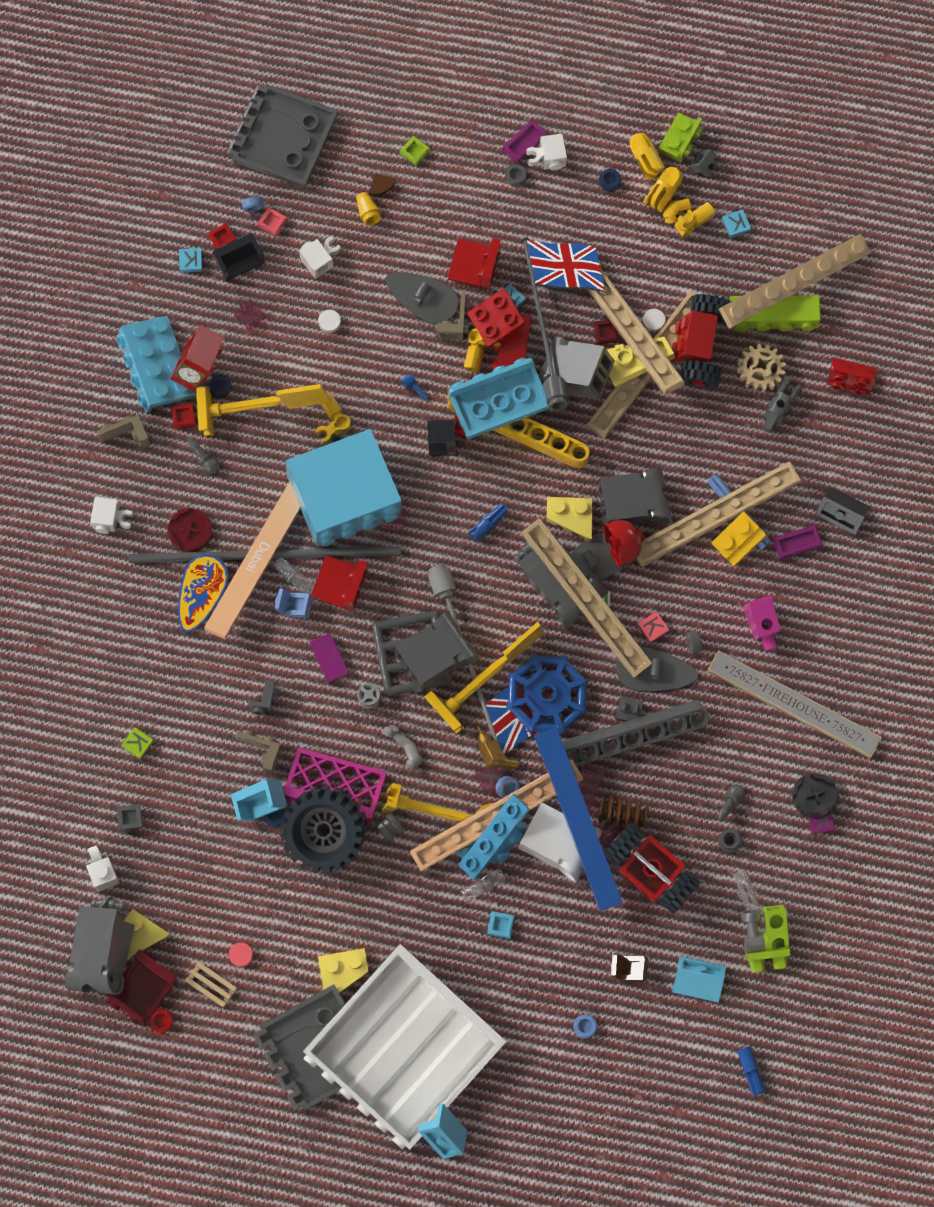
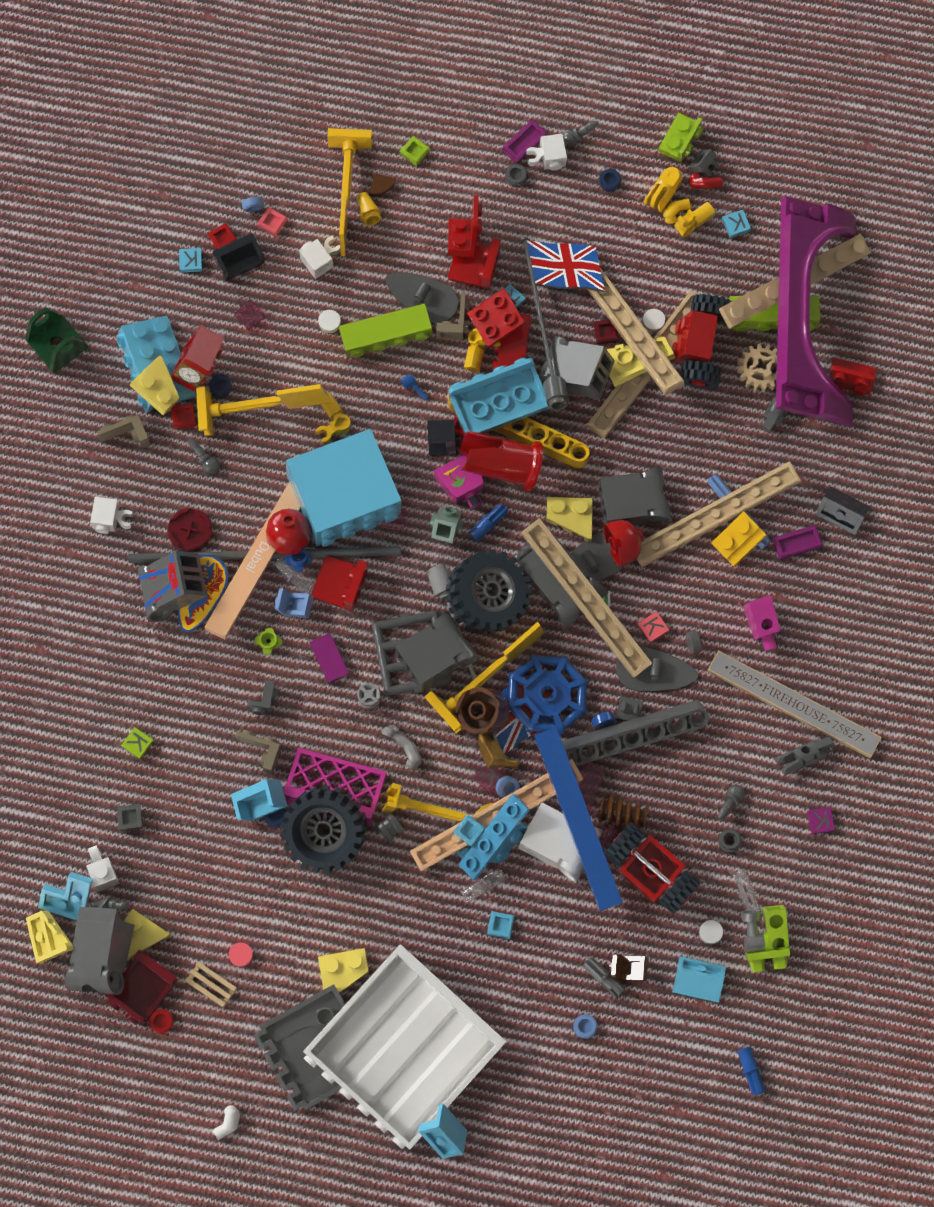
(47, 937): none -> light yellow wing
(51, 327): none -> dark green hose
(67, 901): none -> medium azure plate
(156, 386): none -> light yellow wing
(171, 584): none -> dark grey piece
(230, 1122): none -> white arm
(264, 636): none -> lime plate
(282, 135): dark grey hinge -> none
(288, 531): none -> red cylinder
(298, 565): none -> blue plate
(350, 141): none -> yellow piece
(386, 330): none -> lime brick
(446, 524): none -> sand green brick
(460, 484): none -> dark pink torso
(463, 233): none -> red bracket
(465, 599): none -> black wheel
(469, 830): none -> medium azure tile
(494, 712): none -> reddish brown brick
(502, 459): none -> red piece
(572, 137): none -> dark grey bar
(603, 720): none -> blue tile
(603, 977): none -> dark grey axle
(646, 155): yellow arm -> none
(705, 183): none -> red arm
(711, 932): none -> white tile
(801, 380): none -> magenta piece
(805, 755): none -> dark grey hinge
(815, 796): black tile -> none

